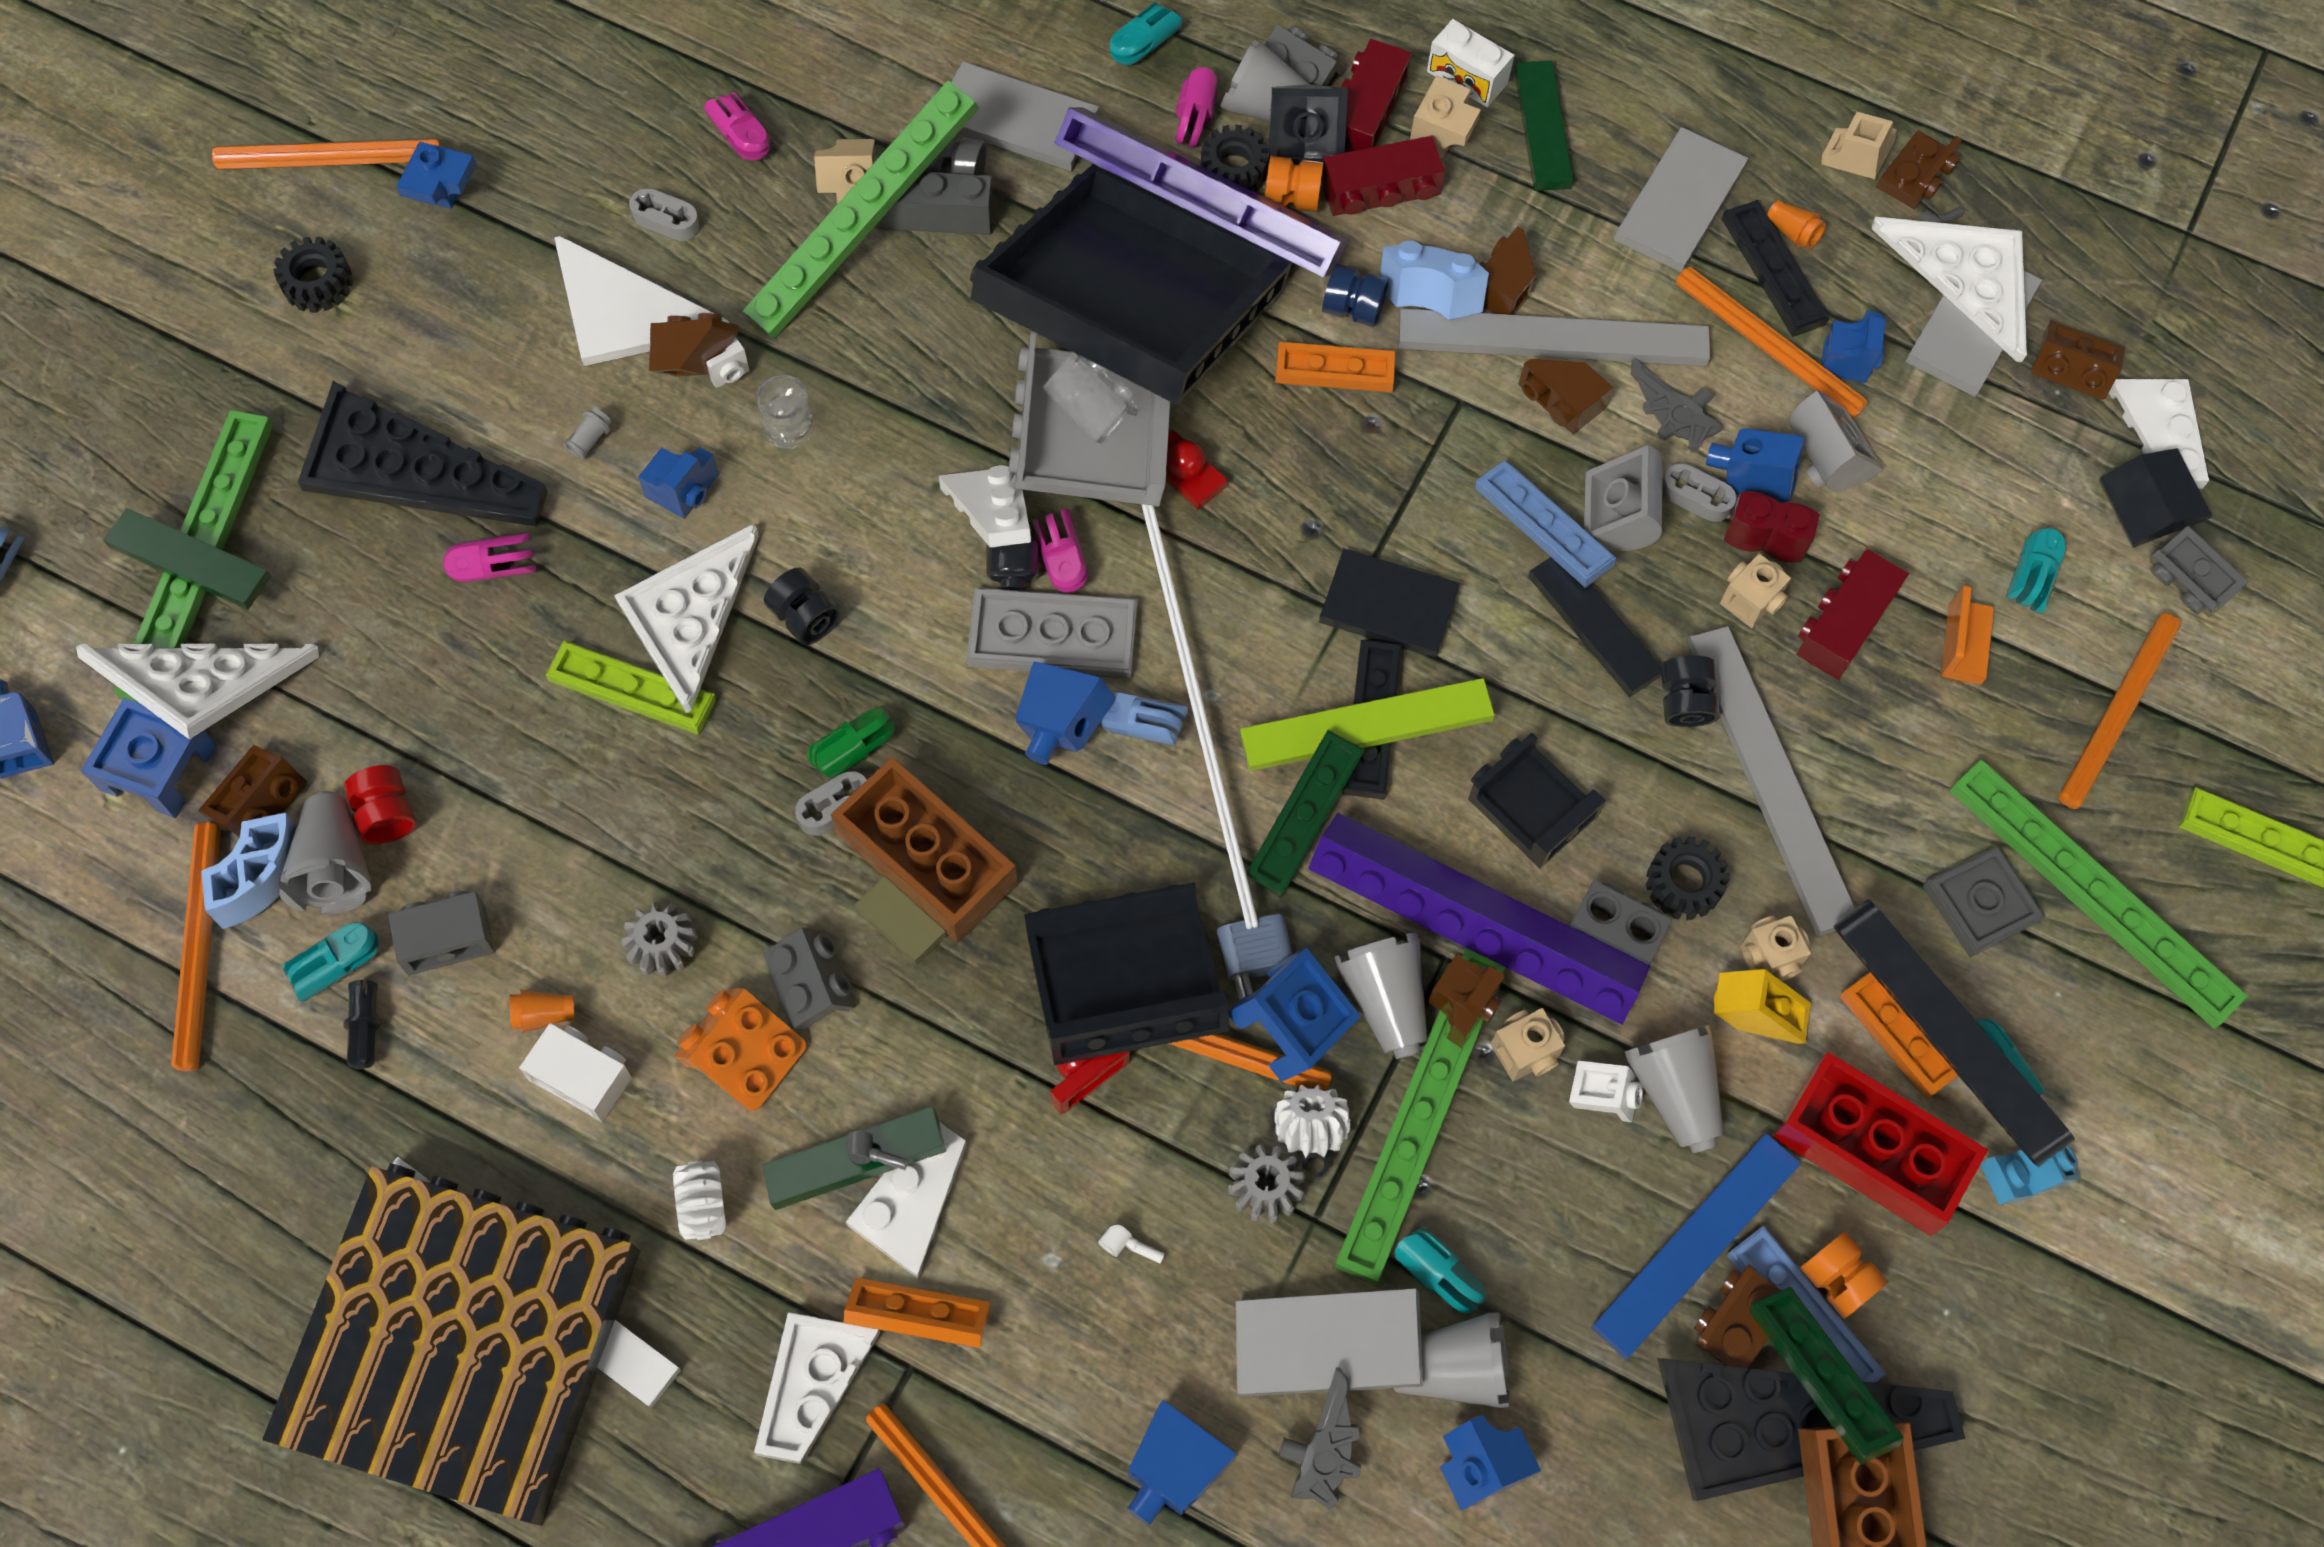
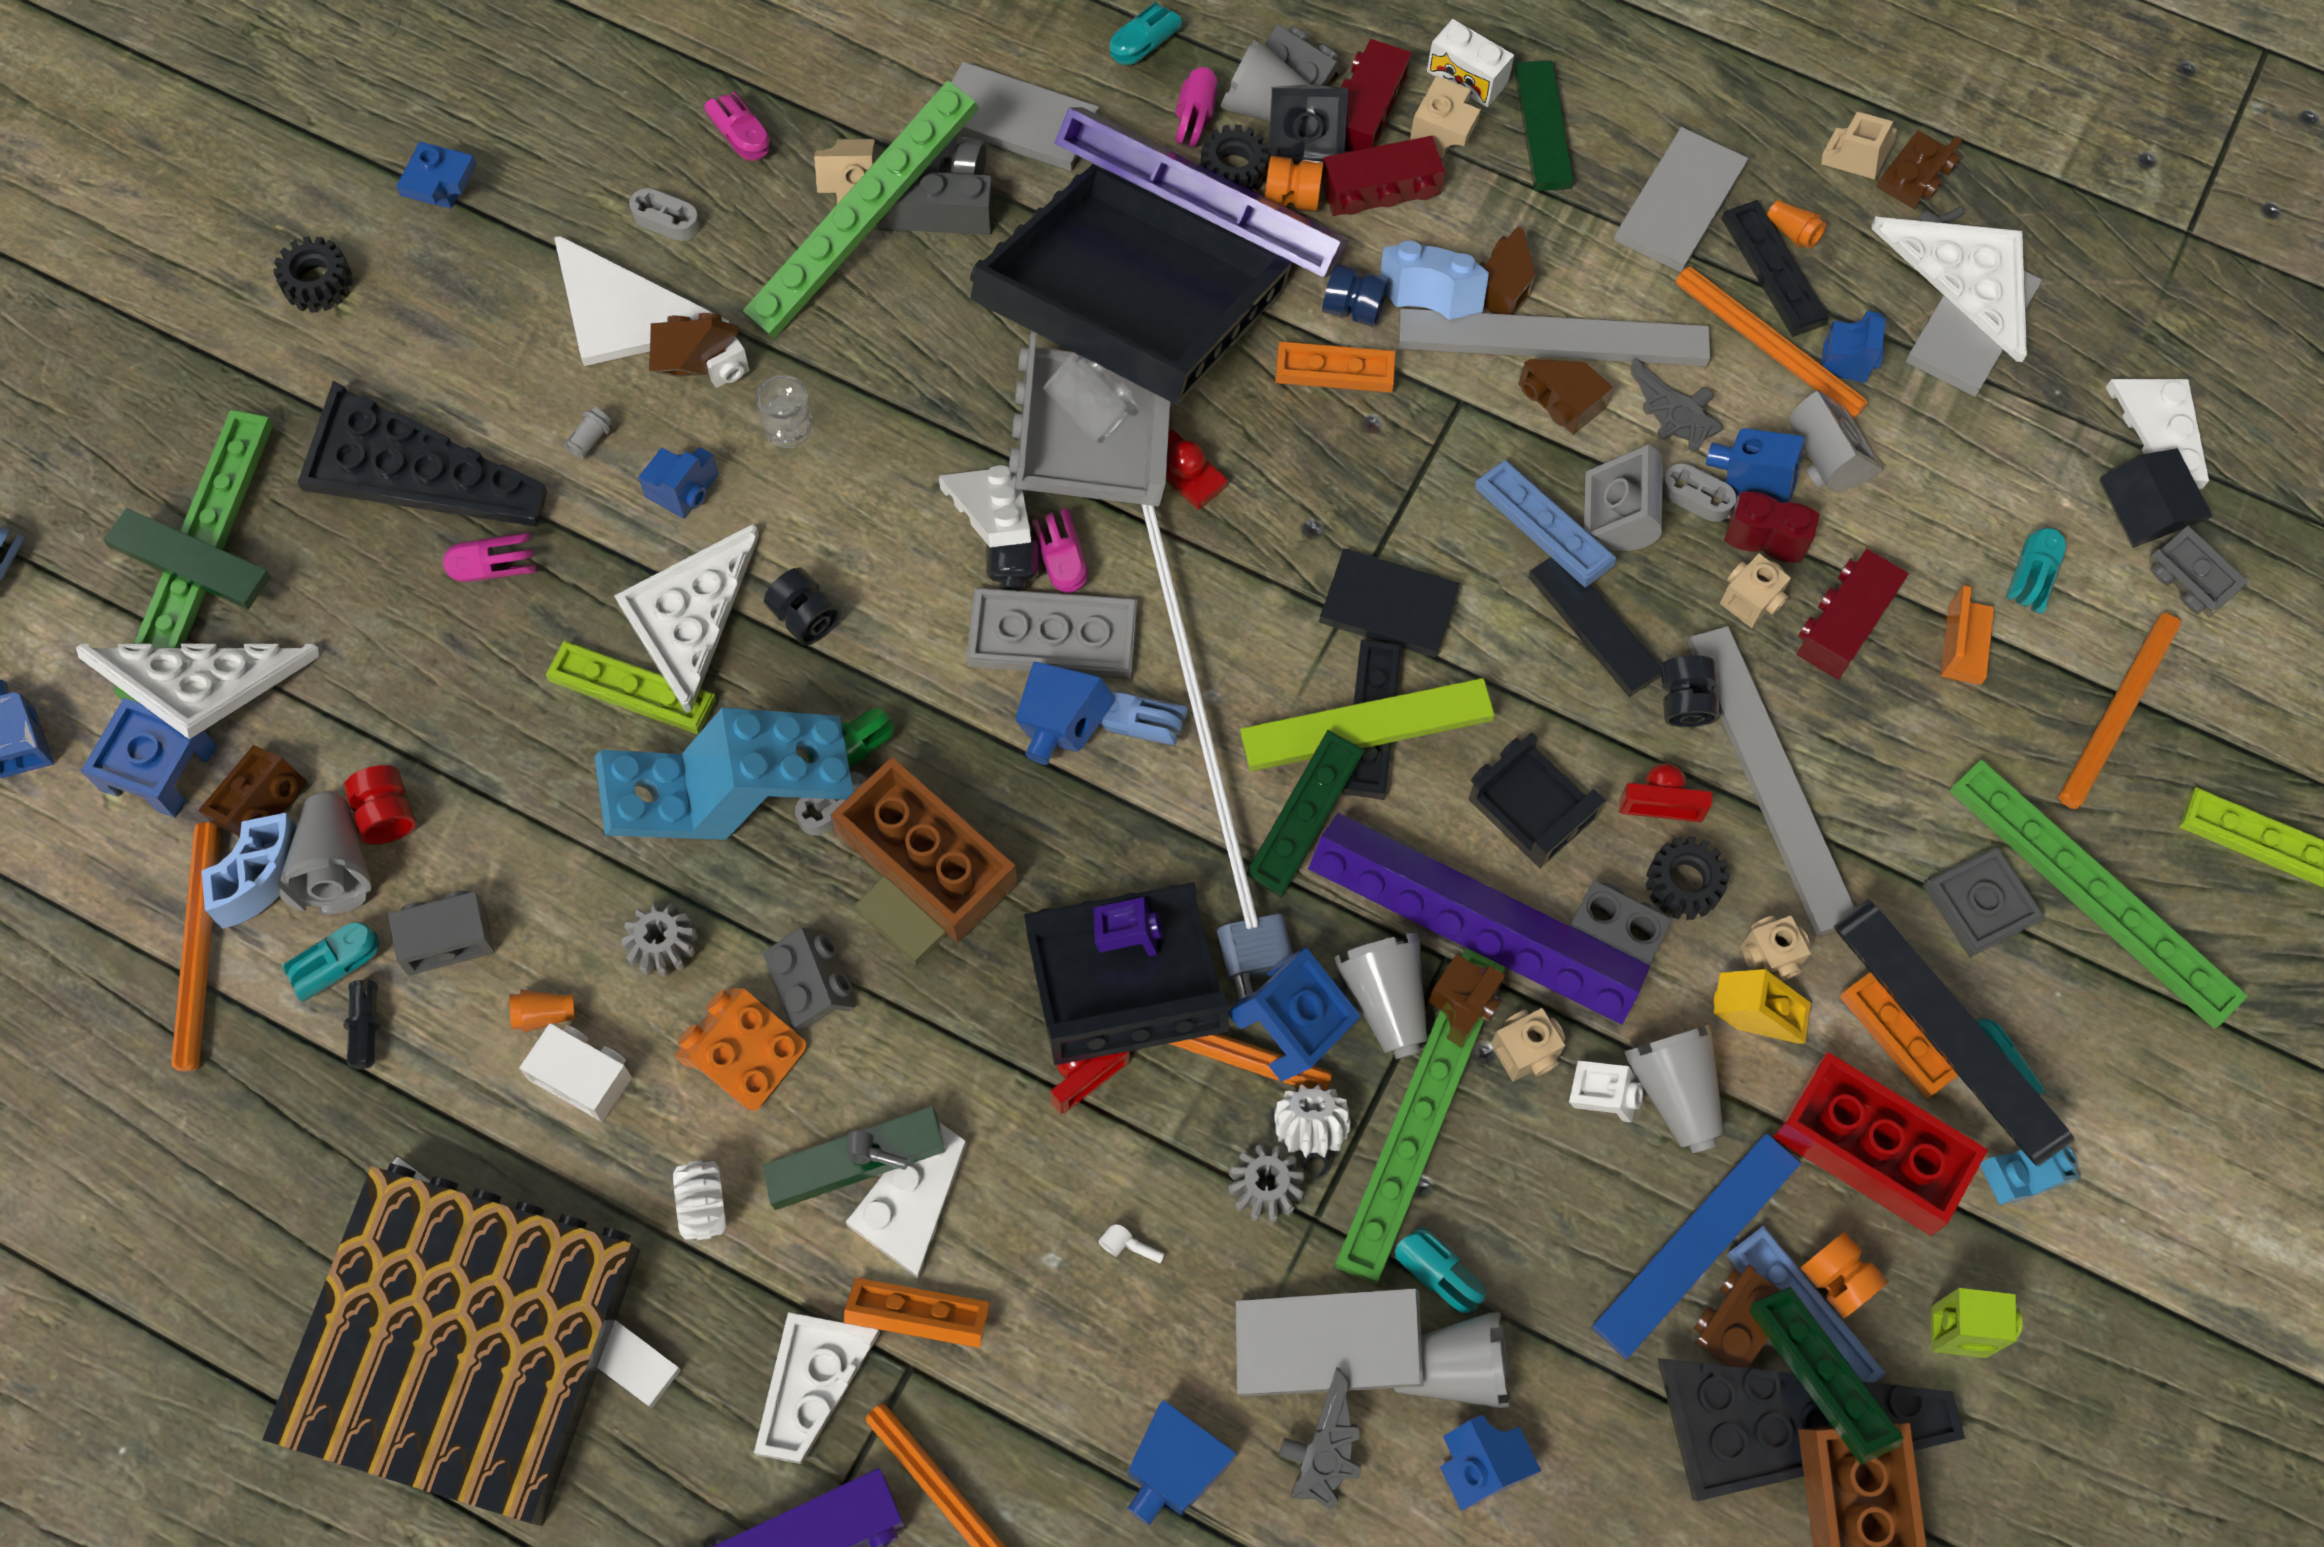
(316, 154): orange axle -> none
(723, 774): none -> dark azure bracket
(1127, 925): none -> dark purple bracket
(1665, 796): none -> red tile
(1974, 1323): none -> lime brick
(2078, 360): reddish brown bracket -> none

